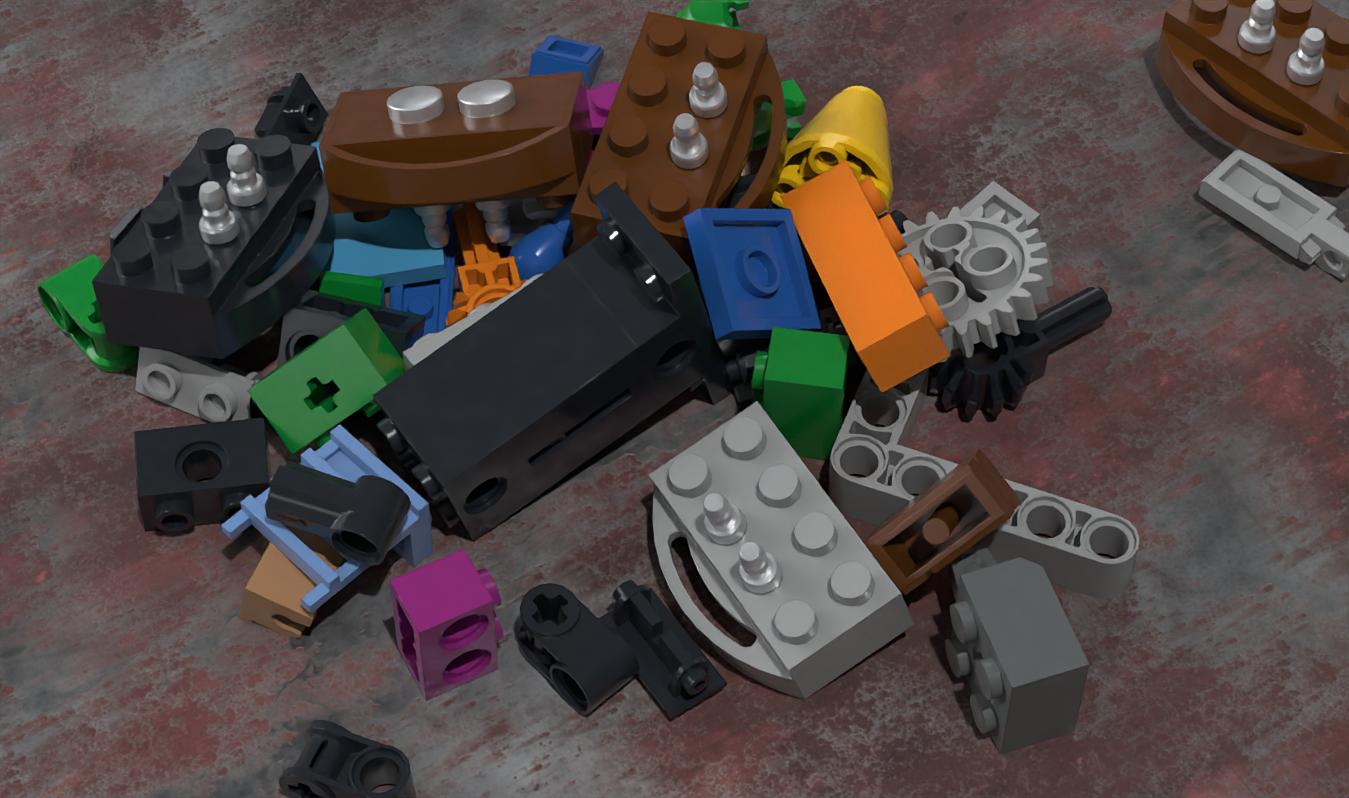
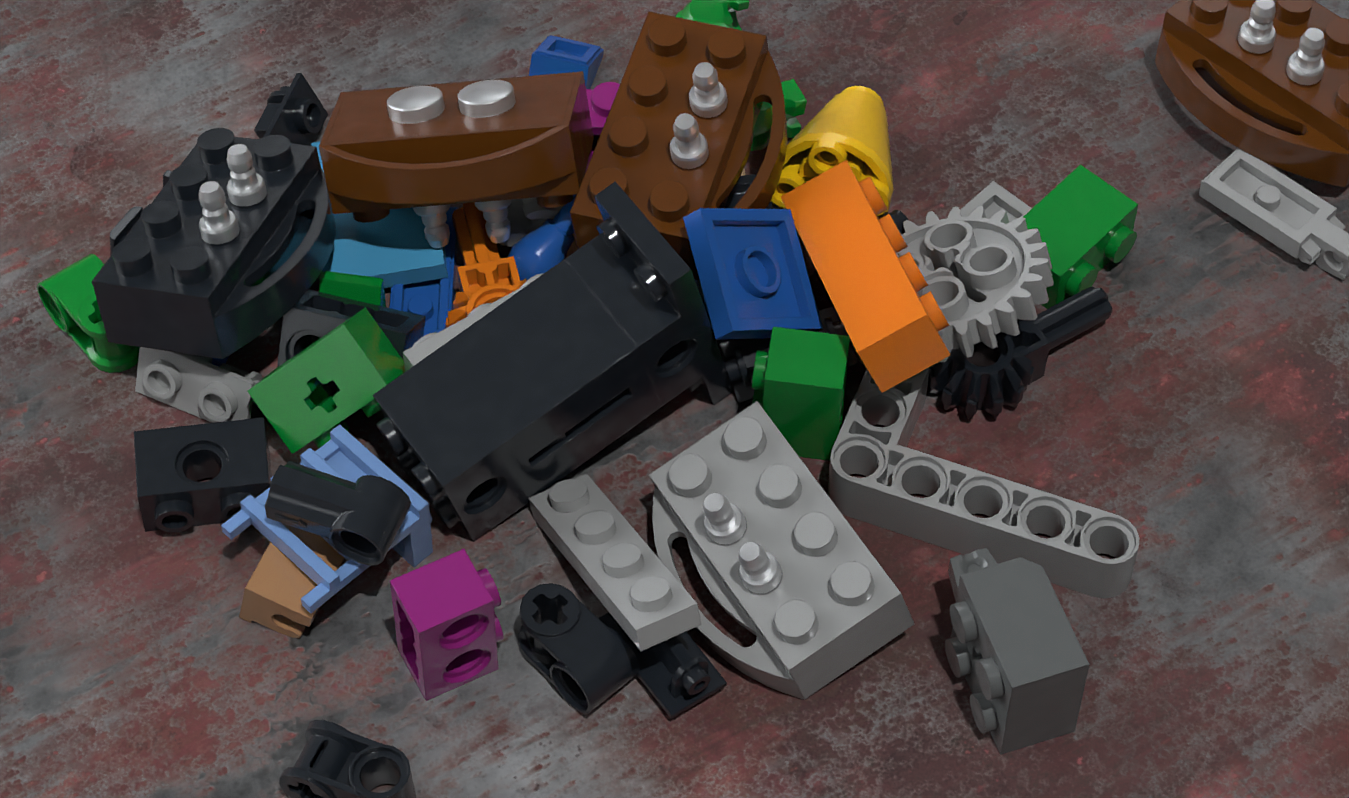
(615, 562): none -> light grey plate
(942, 522): reddish brown brick -> none
(1084, 230): none -> green brick

